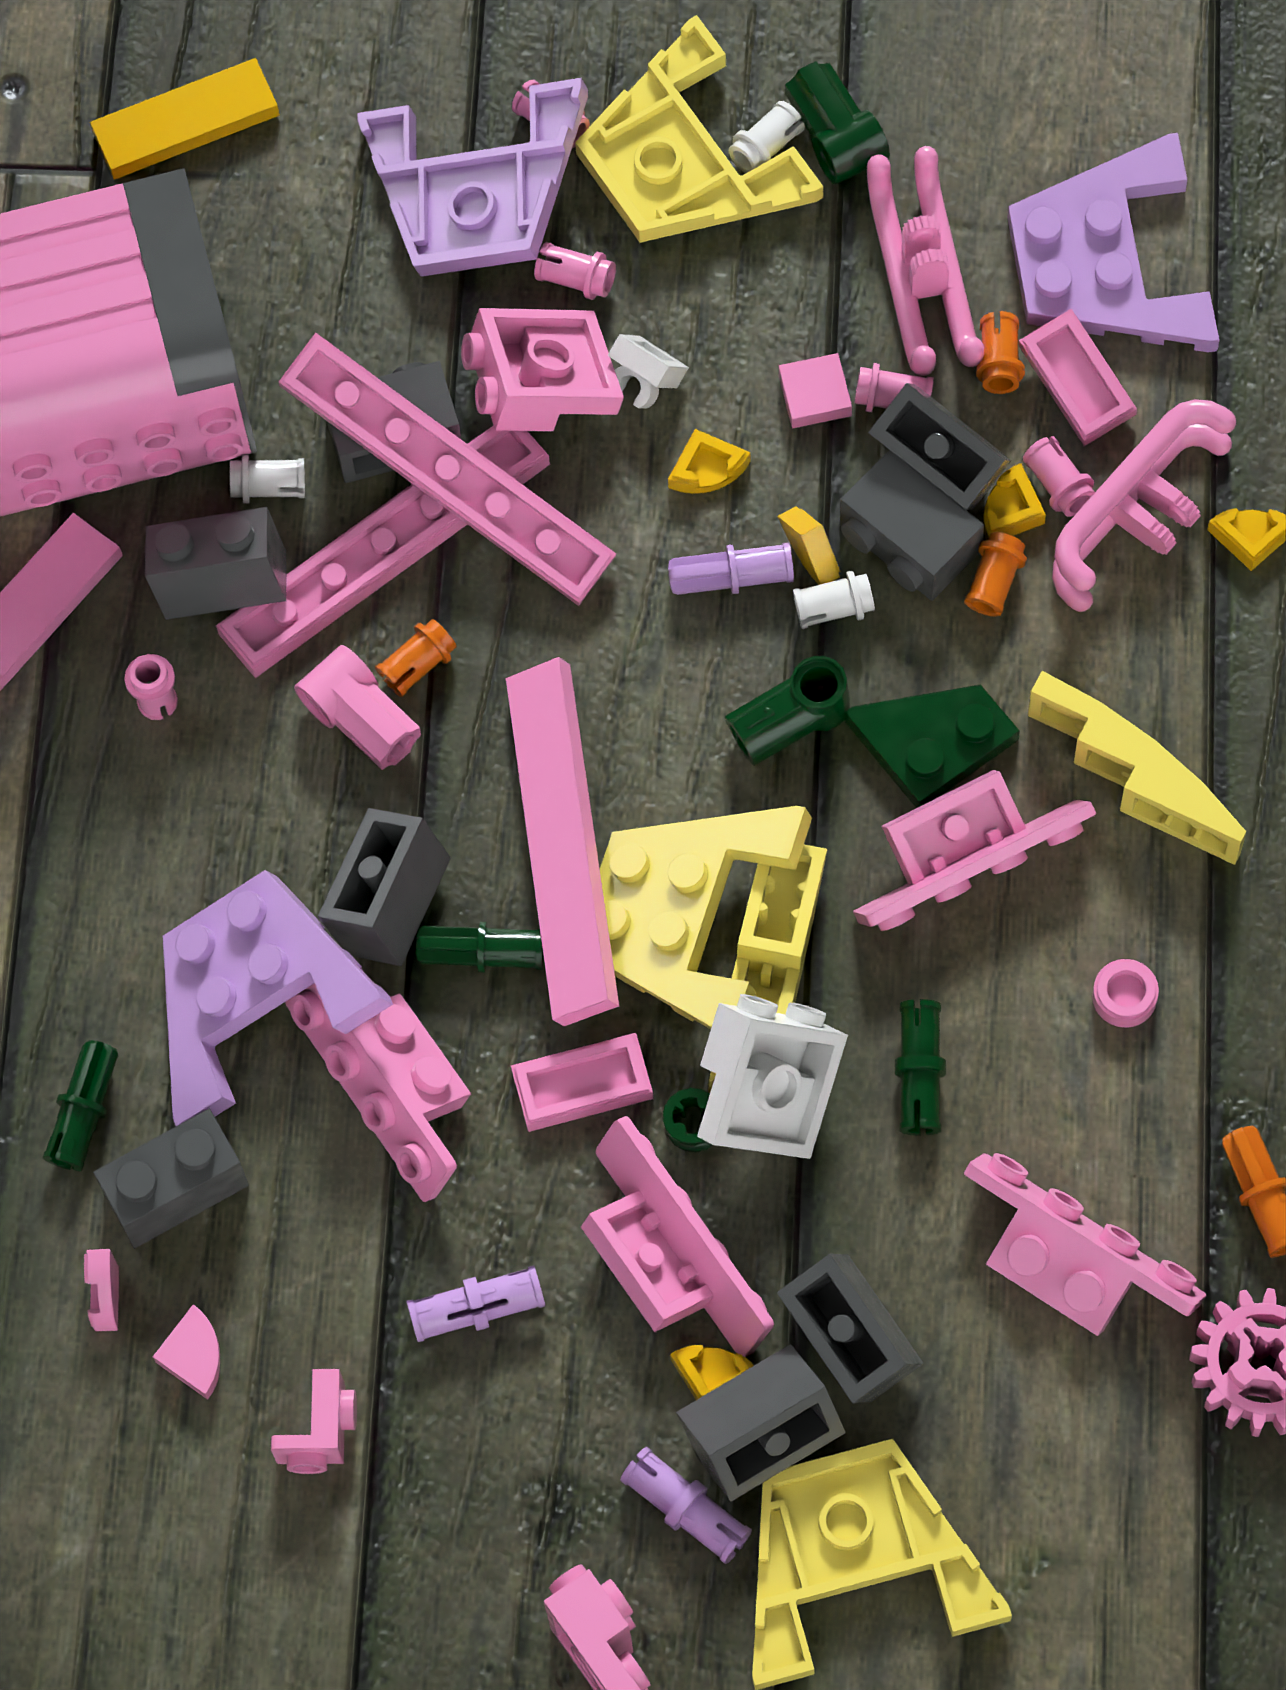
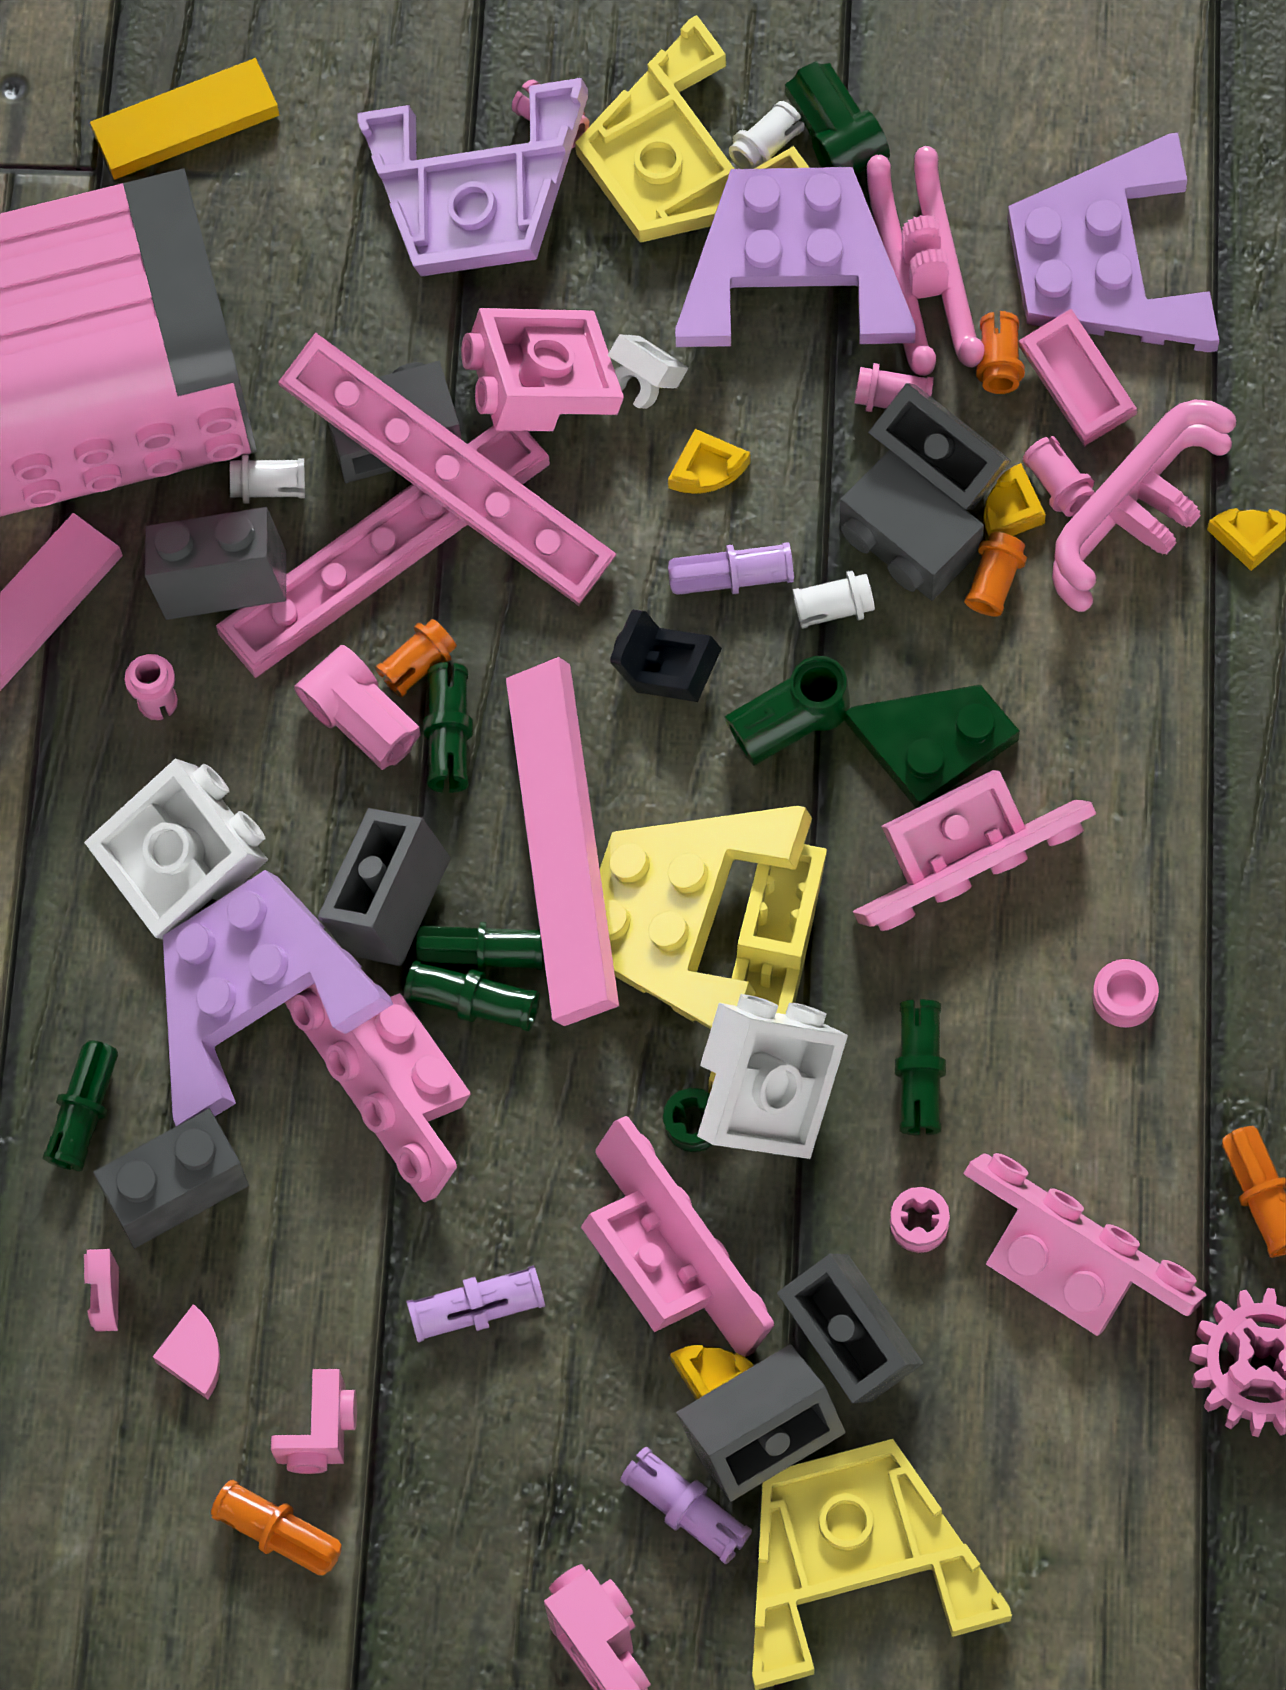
(177, 846): none -> white plate
(276, 1528): none -> orange axle
(448, 727): none -> dark green pin
(472, 995): none -> dark green pin
(576, 270): bright pink pin -> none
(582, 1082): bright pink tile -> none
(663, 659): none -> black bracket
(790, 233): none -> lavender wing
(810, 544): yellow tile -> none
(815, 390): bright pink tile -> none
(921, 1200): none -> bright pink bush
(1154, 781): light yellow slope -> none

